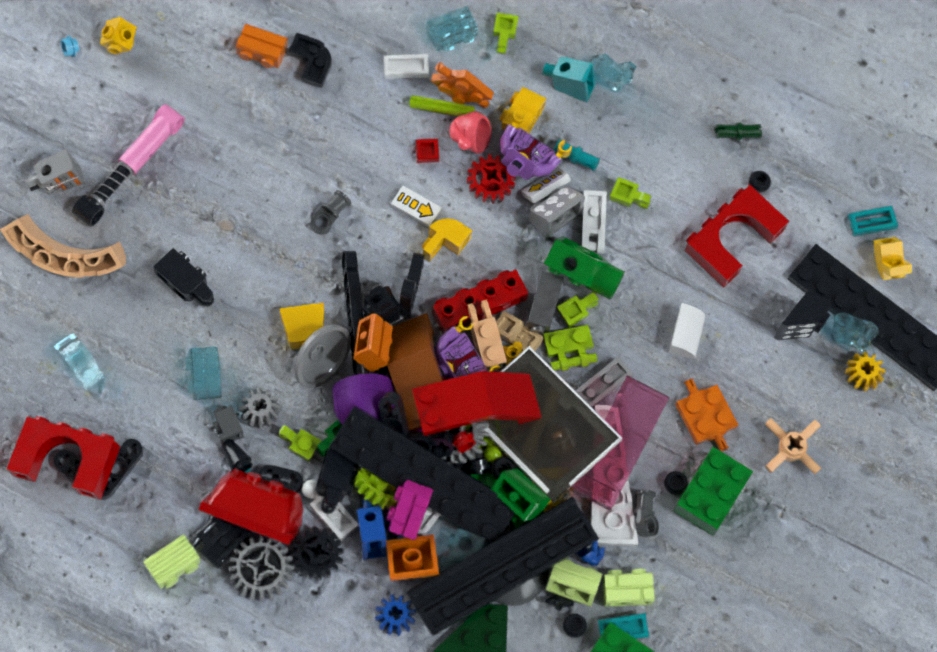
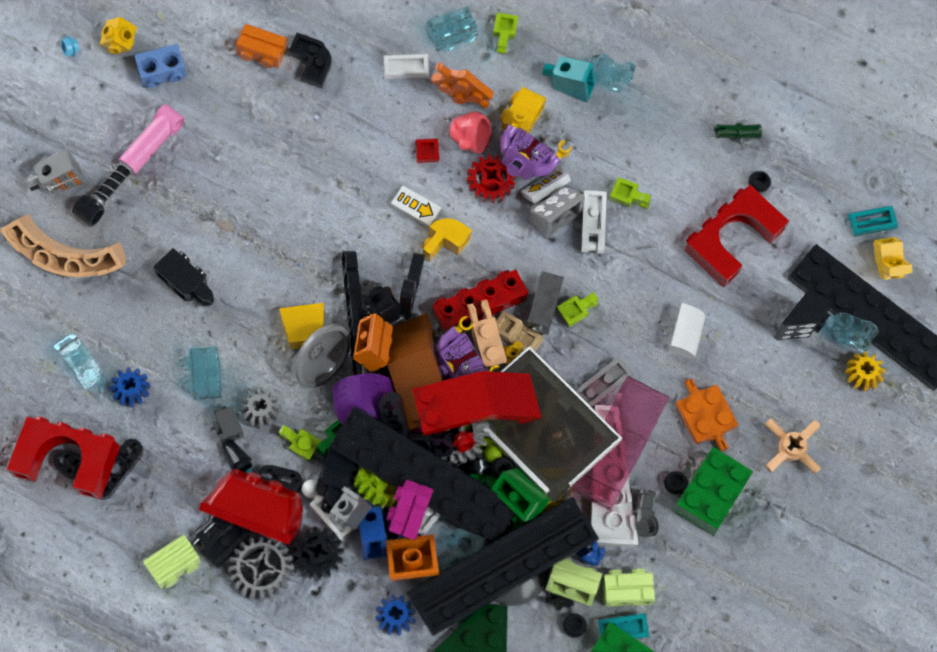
(133, 394): none -> blue gear
(158, 60): none -> medium blue brick
(330, 211): dark grey connector -> none
(350, 509): none -> dark grey brick
(439, 106): lime axle -> none
(569, 341): lime plate -> none
(579, 156): teal pin -> none
(590, 267): green brick -> none

